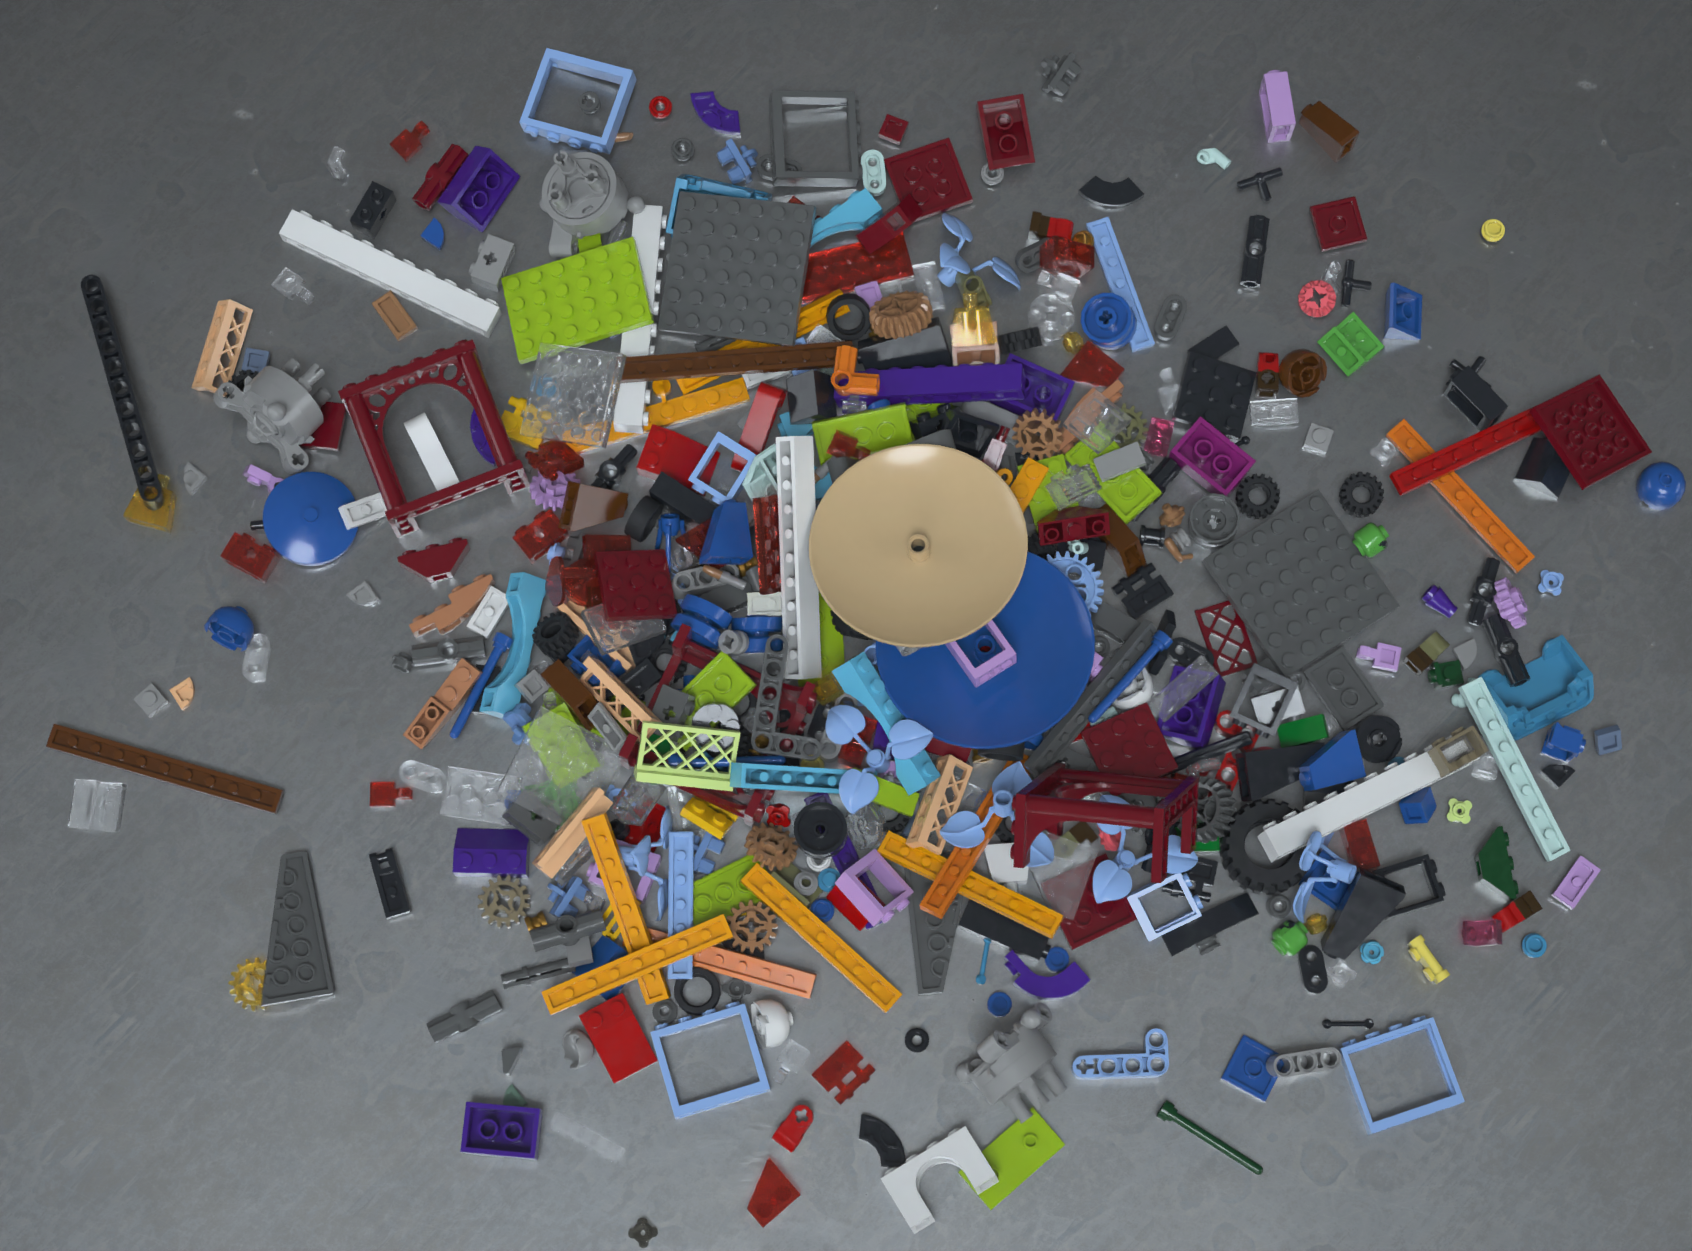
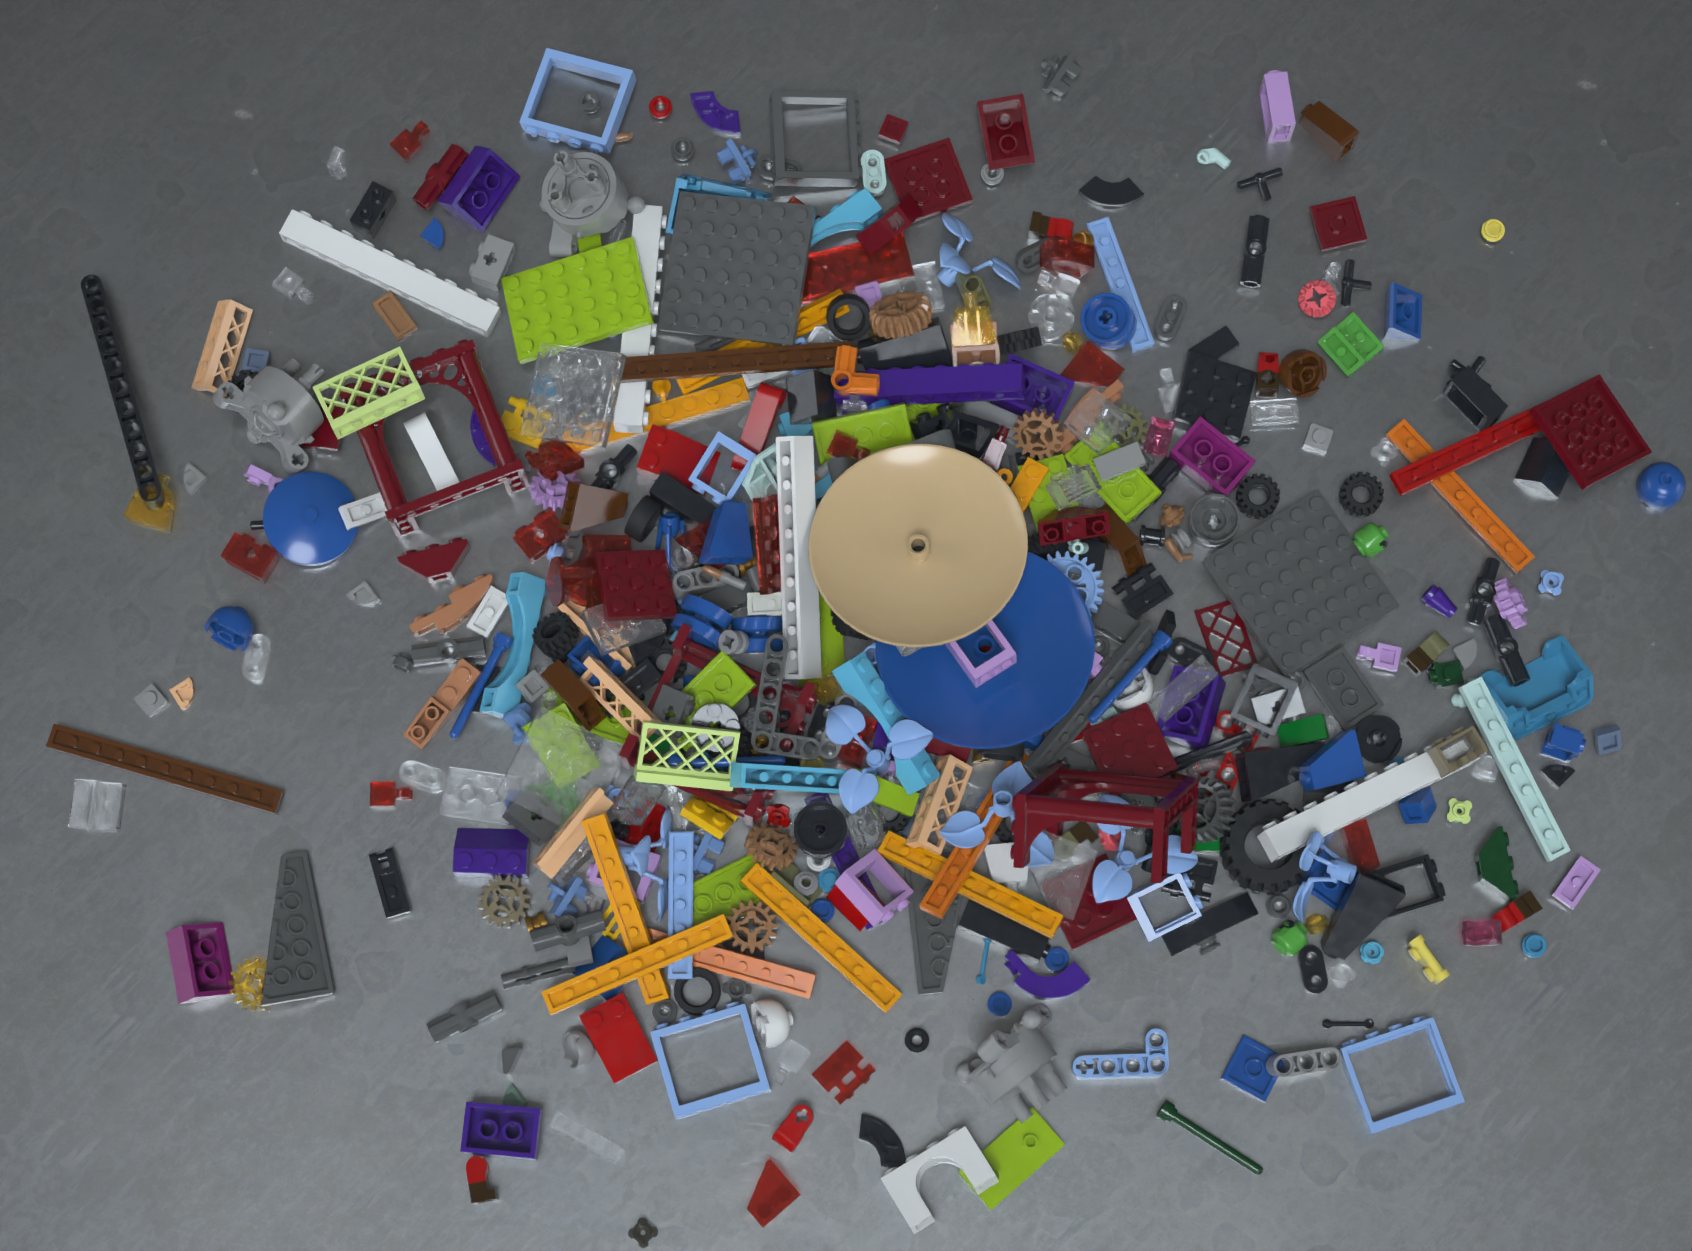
(199, 962): none -> magenta slope
(372, 410): none -> yellowish green fence
(477, 1171): none -> leg
(607, 727): light grey slope -> none

